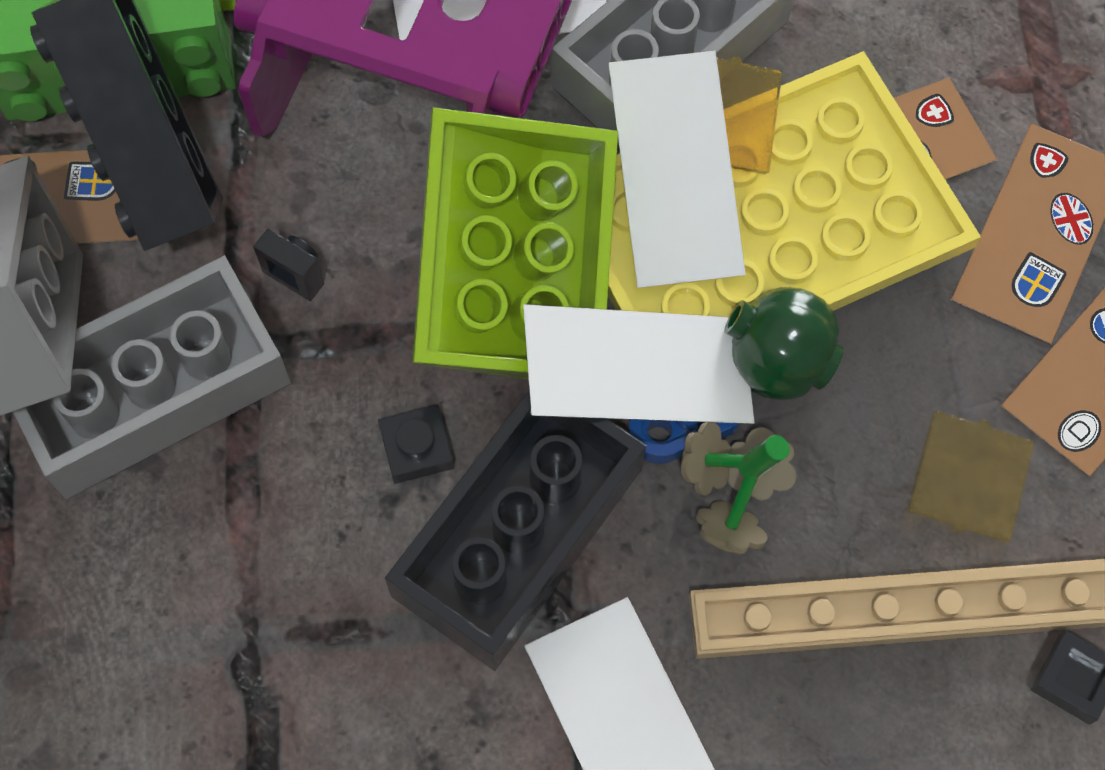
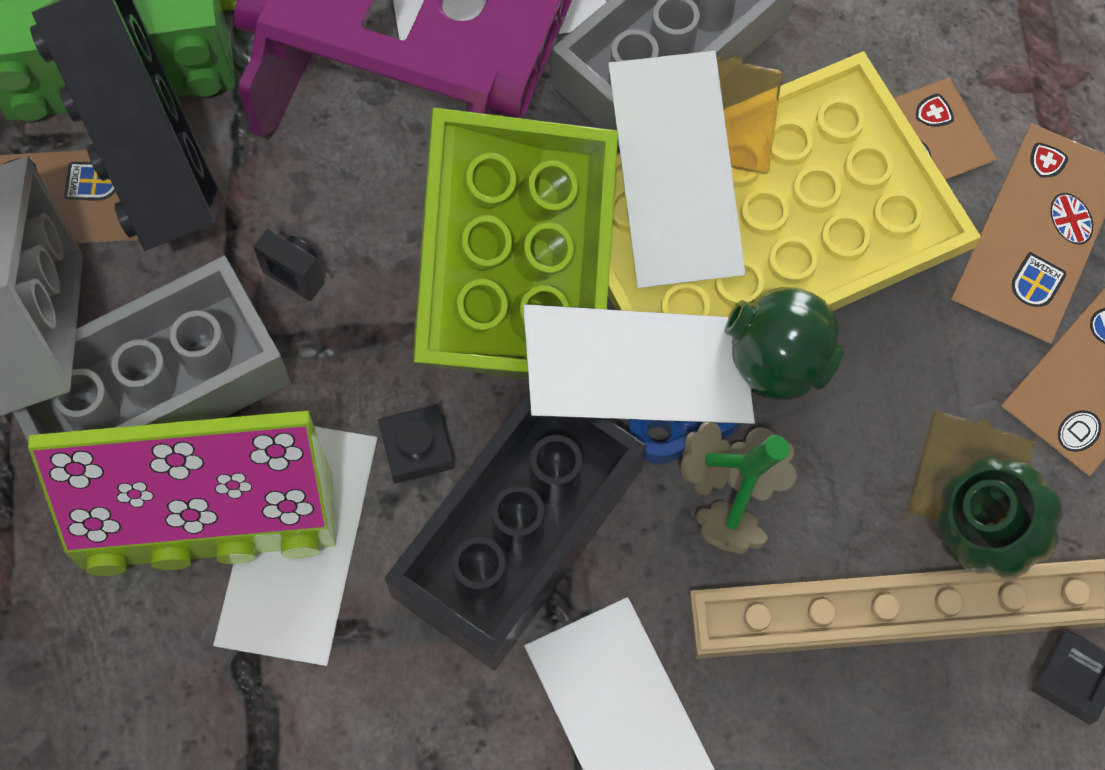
(188, 491): none -> slope
(294, 603): none -> white sticker
(985, 494): none -> dark green plant

